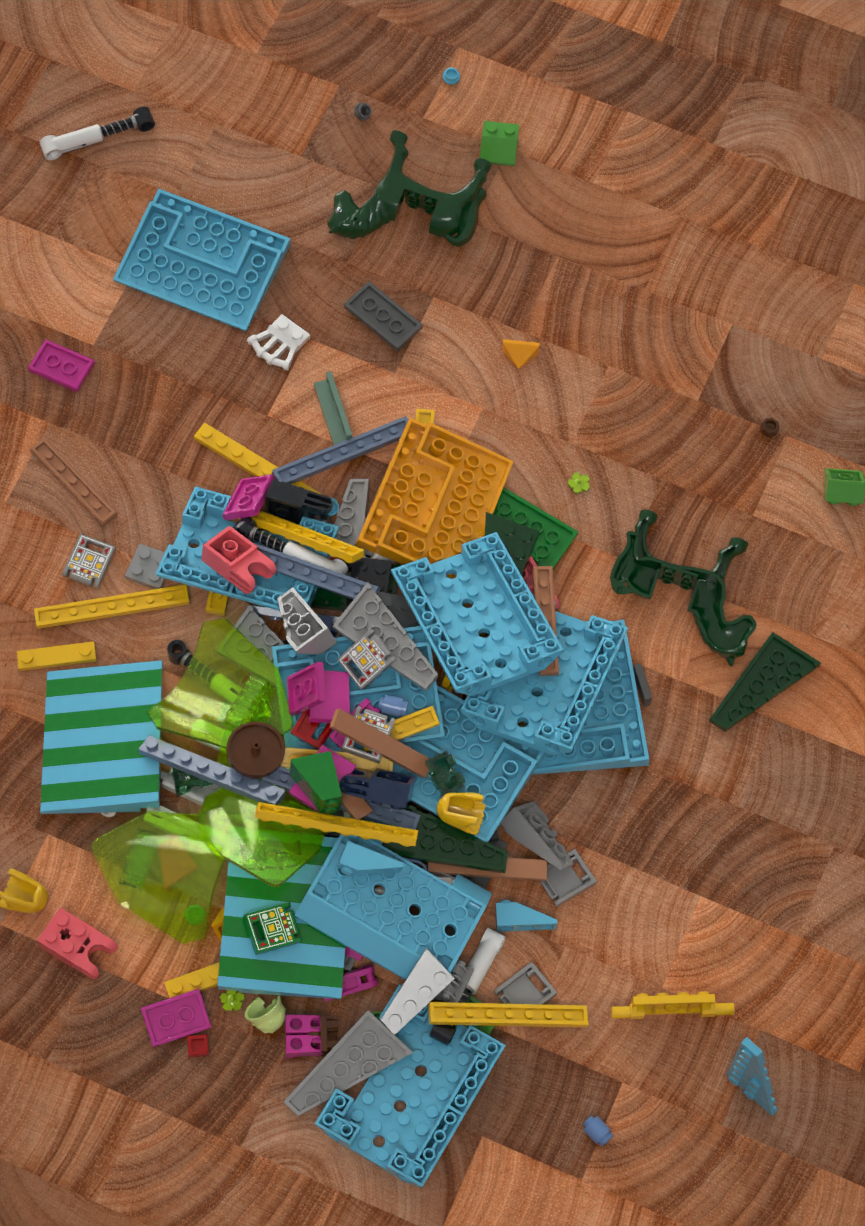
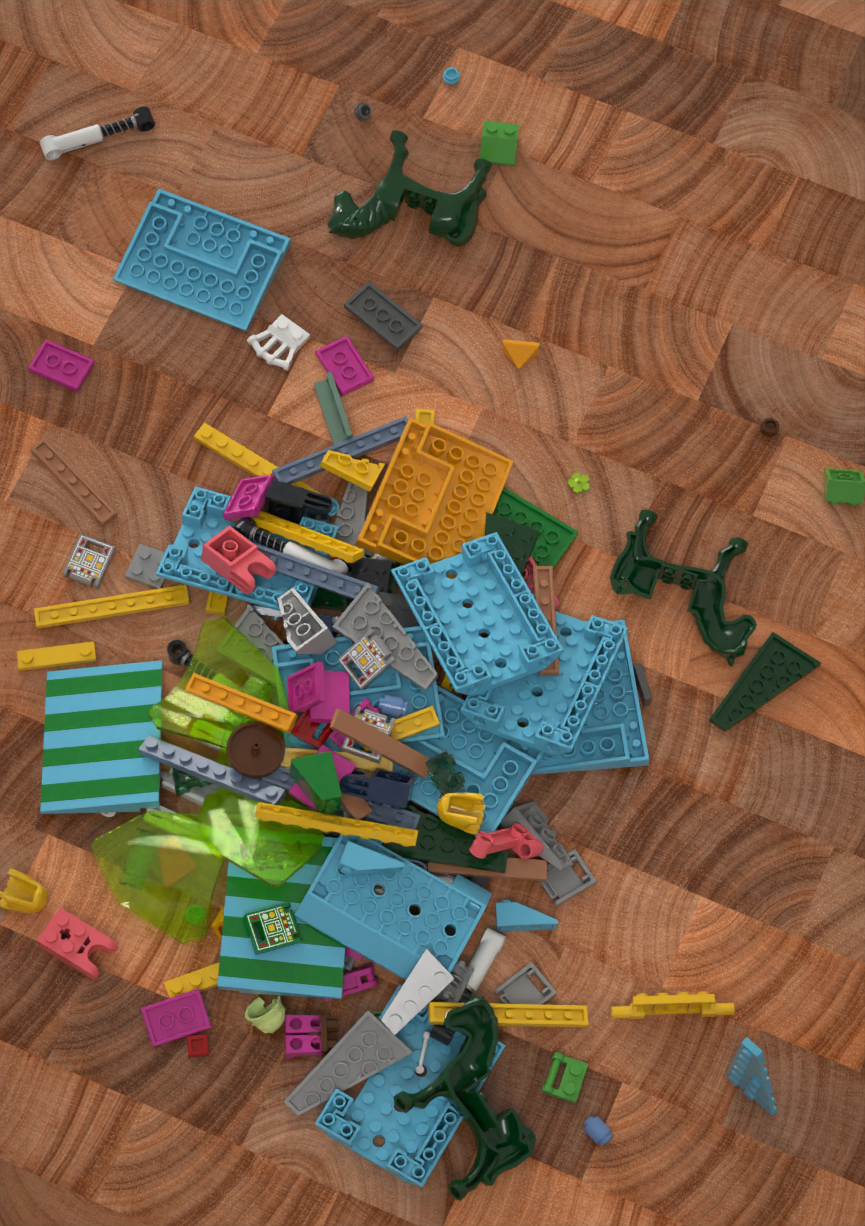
(232, 1000): lime plant -> none
(241, 703): none -> light orange tile
(345, 364): none -> dark pink tile
(353, 470): none -> yellow wing
(420, 1069): none -> white hinge
(495, 1134): none -> dark green animal
(515, 837): none -> coral piece
(571, 1079): none -> bright green plate

